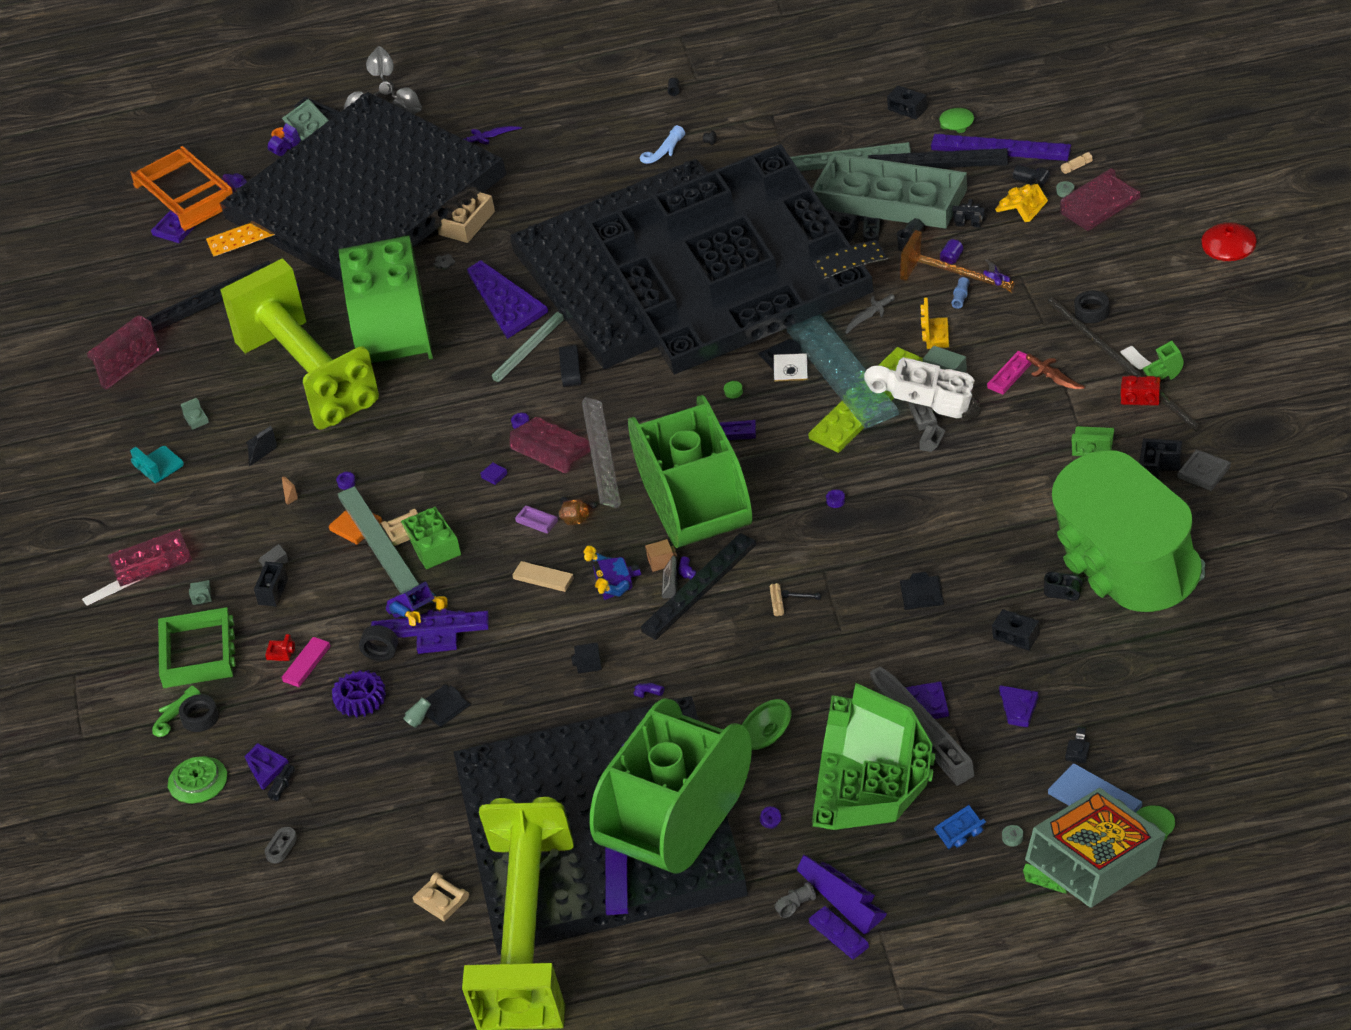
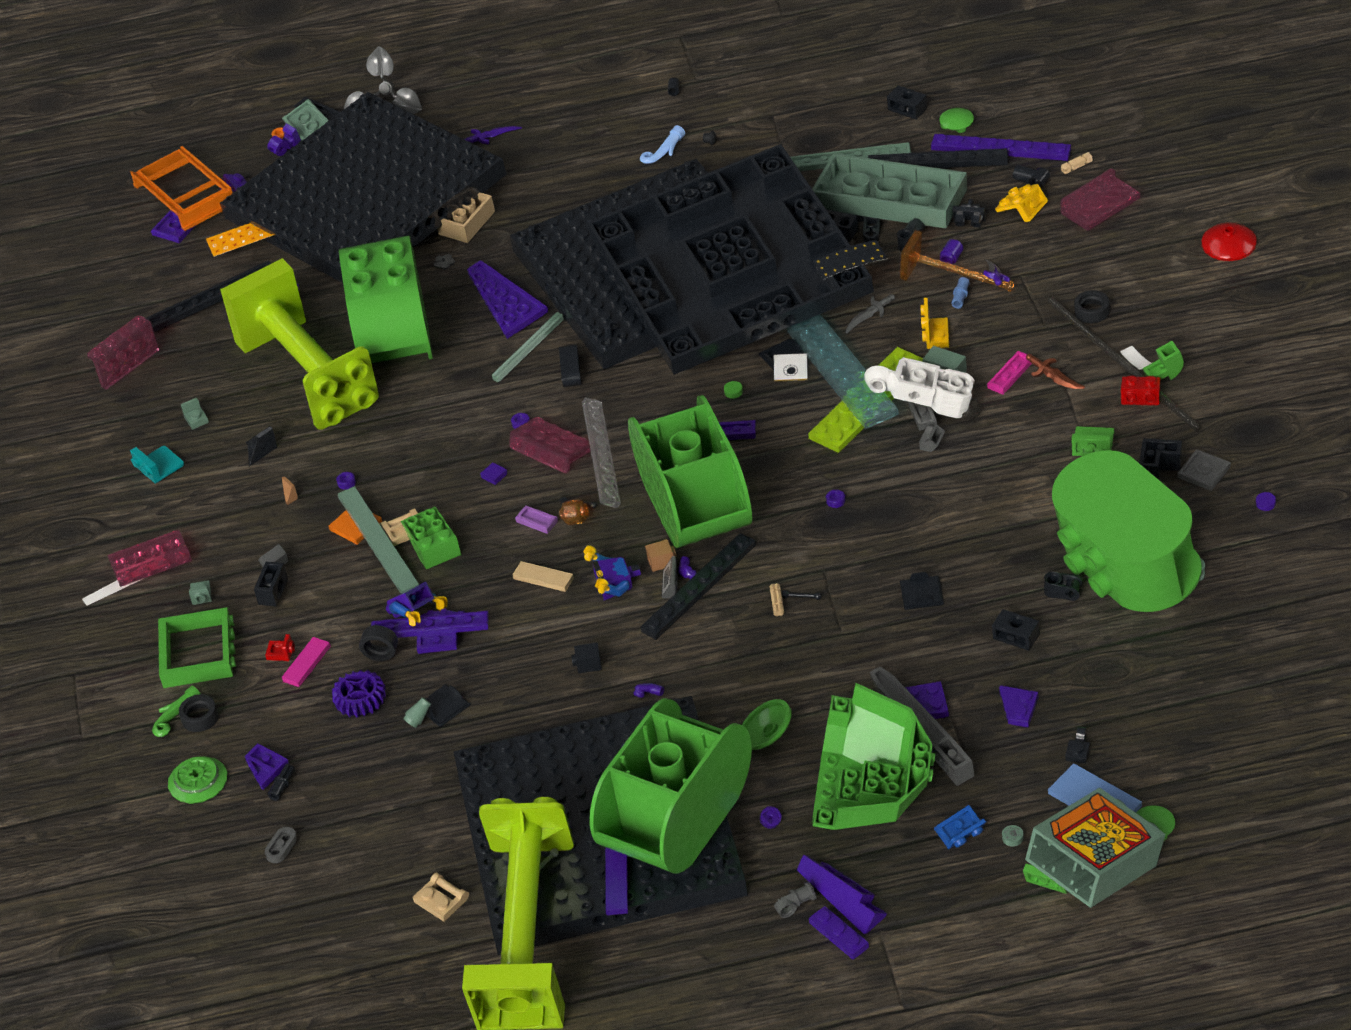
(1064, 188): sand green tile -> none
(1265, 501): none -> dark purple tile

